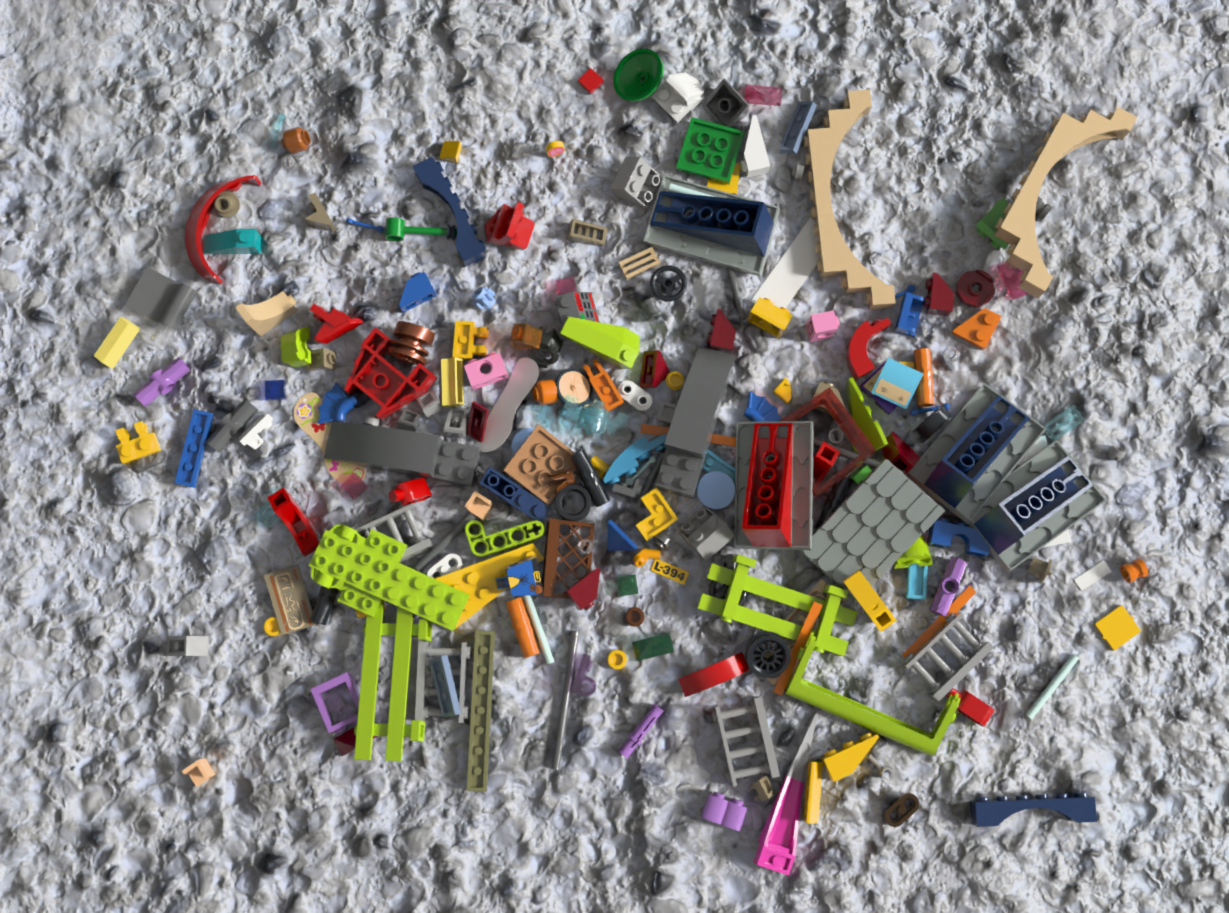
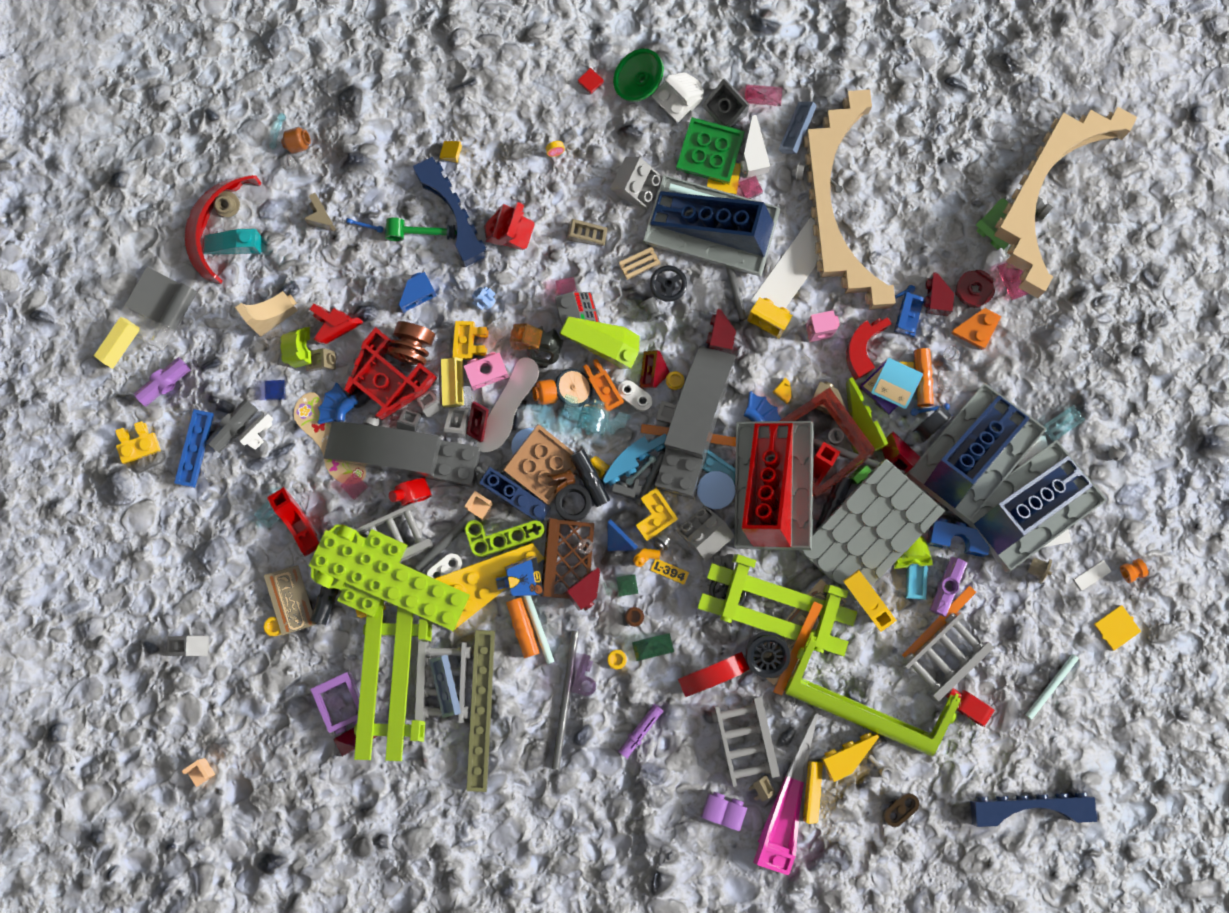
(750, 187): none -> clear pink tile

